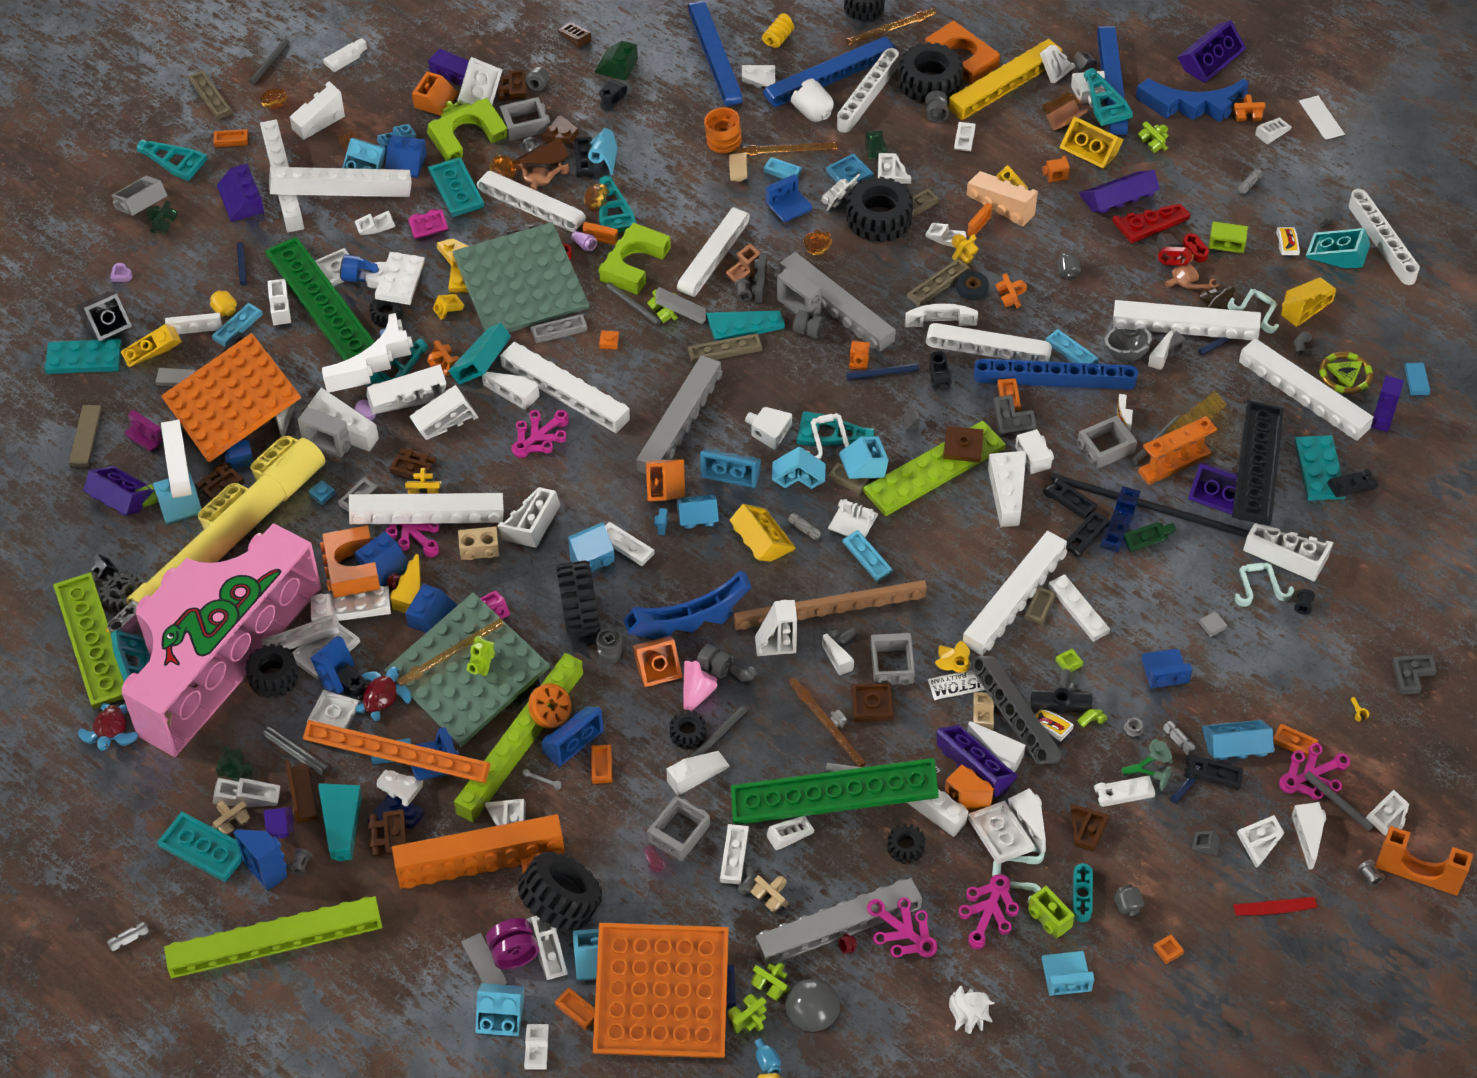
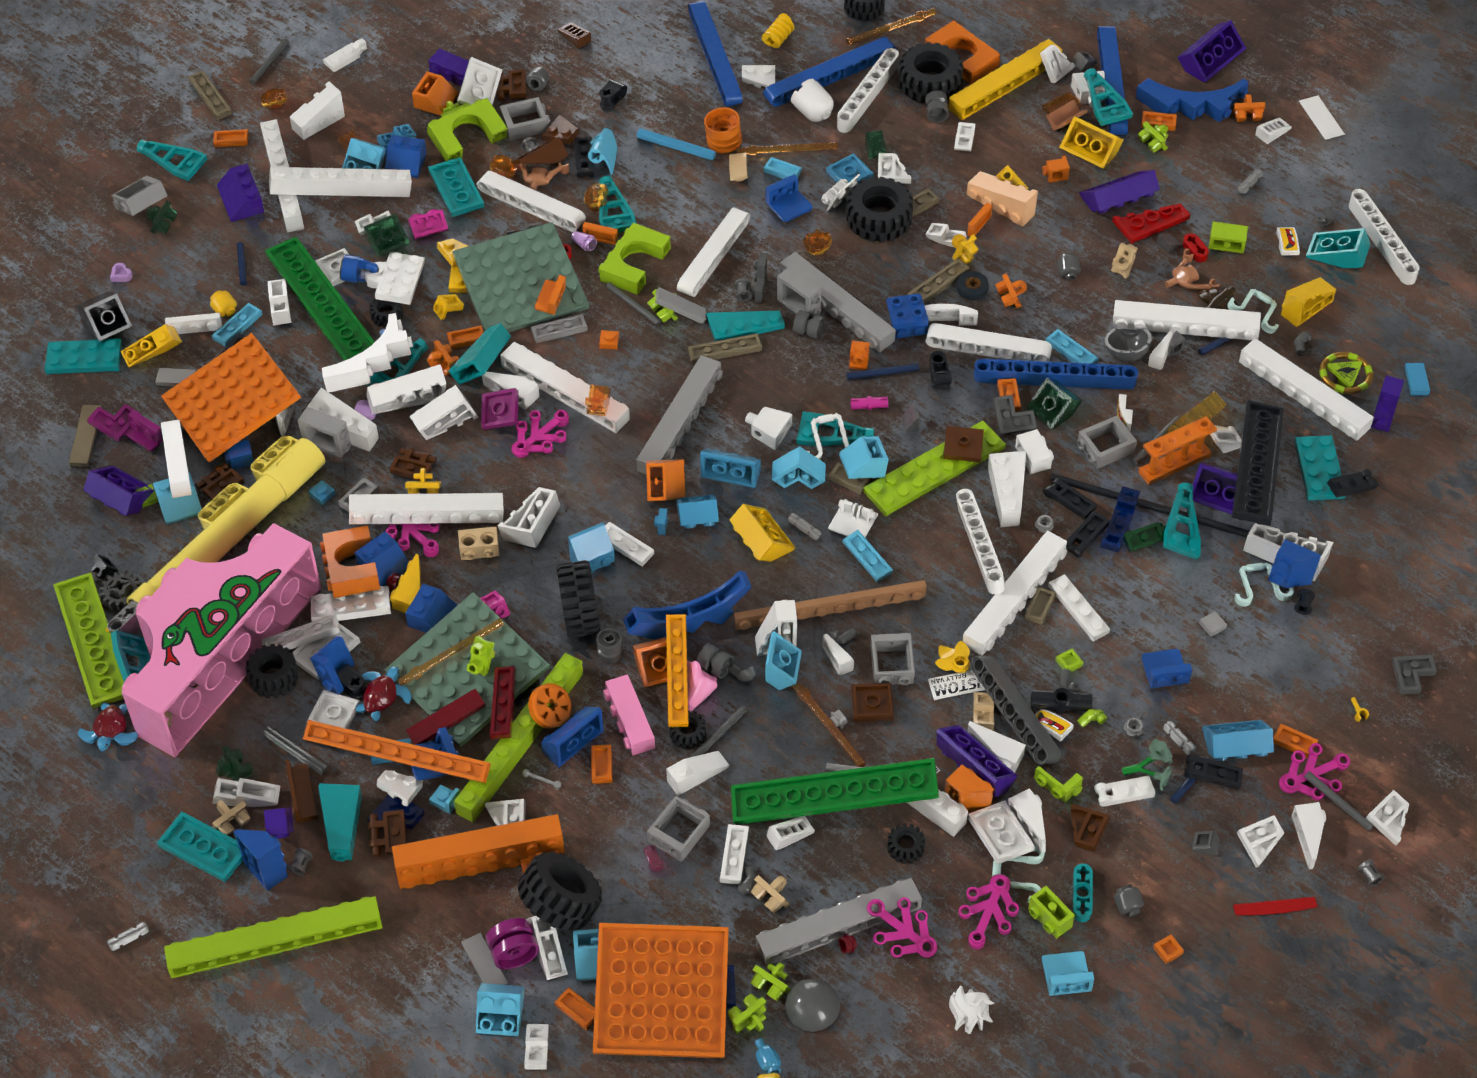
(111, 425): none -> magenta plate
(385, 235): none -> clear green slope
(444, 798): none -> medium azure bracket
(446, 717): none -> dark red tile
(464, 337): none -> orange tile
(499, 409): none -> magenta plate
(502, 702): none -> dark red tile
(551, 295): none -> orange panel
(598, 400): none -> clear orange brick
(618, 60): dark green slope -> none
(630, 715): none -> bright pink brick
(676, 144): none -> dark azure axle
(677, 670): none -> light orange tile
(746, 264): nougat brick -> none
(782, 662): none -> medium azure slope
(869, 403): none -> dark pink pin
(908, 315): none -> blue bracket
(980, 541): none -> white beam
(1042, 521): none -> light grey plate
(1053, 403): none -> clear green slope
(1059, 791): none -> lime bracket
(1124, 266): none -> tan hips
(1156, 118): none -> orange plate
(1175, 258): red beam -> none
(1176, 541): none -> teal plate
(1226, 438): none -> white slope
(1294, 565): none -> blue slope
(1444, 876): orange arch -> none

